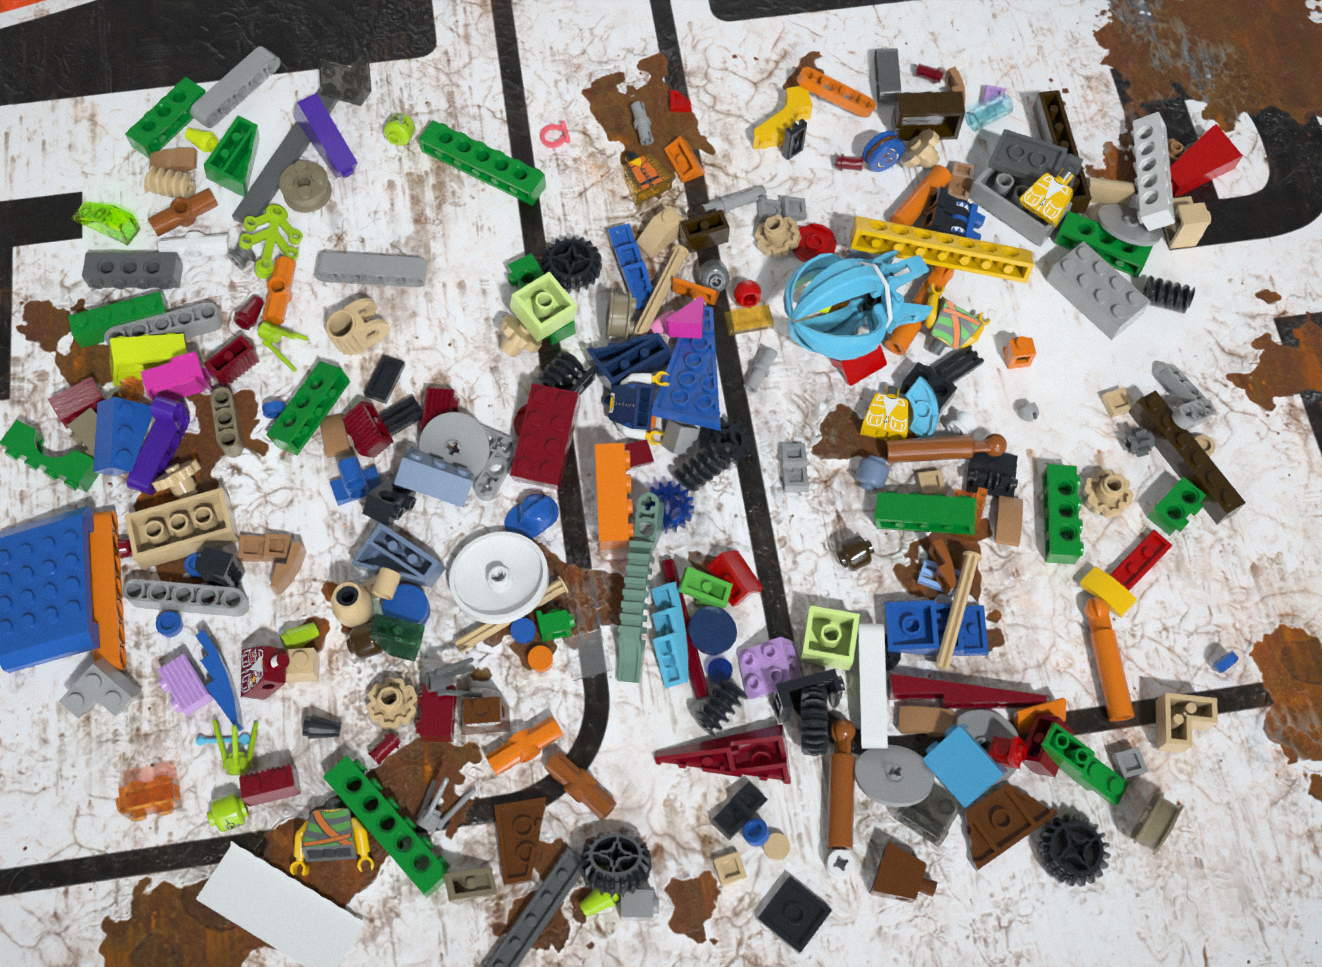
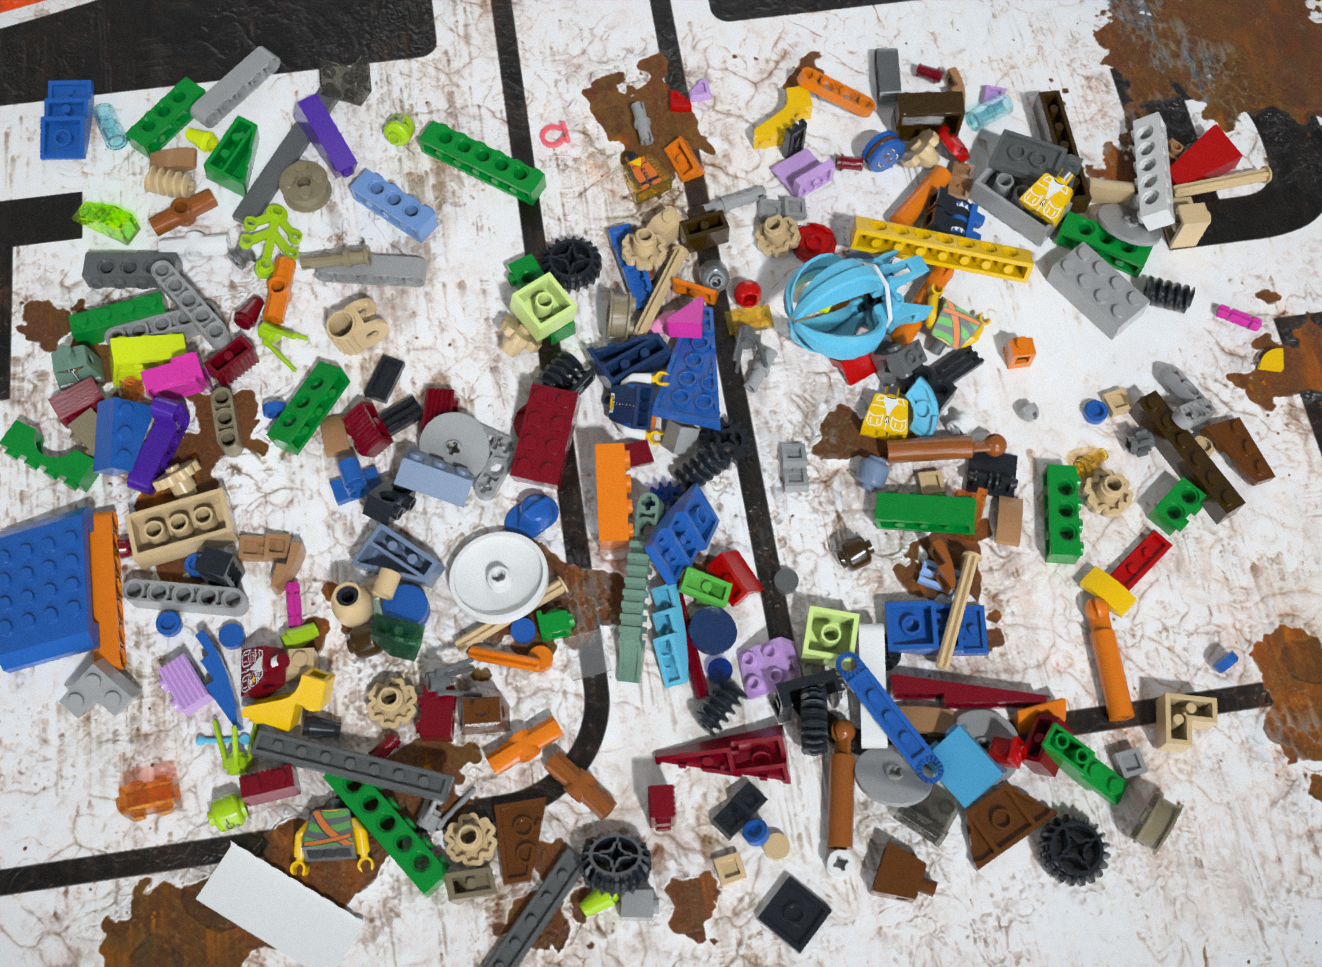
(67, 120): none -> blue slope
(76, 364): none -> sand green torso
(109, 126): none -> clear light blue pin
(187, 296): none -> light grey beam
(232, 636): none -> blue tile
(285, 709): none -> yellow arch
(293, 603): none -> dark pink axle
(346, 257): none -> dark tan pin
(352, 765): none -> dark grey tile
(365, 192): none -> medium blue brick
(471, 854): none -> tan plant
(504, 658): none -> orange axle
(644, 249): none -> tan plant
(662, 807): none -> dark red brick
(682, 534): none -> blue slope
(700, 91): none -> lavender tile
(745, 340): none -> dark grey plant
(786, 581): none -> dark grey tile
(804, 173): none -> lavender bracket
(889, 717): none -> blue plate
(899, 358): none -> dark grey tile
(953, 143): none -> red tile
(1090, 462): none -> clear yellow cone
(1095, 412): none -> blue tile
(1239, 317): none -> dark pink axle
(1240, 447): none -> reddish brown wing
(1262, 175): none -> tan axle
(1272, 360): none -> yellow tile

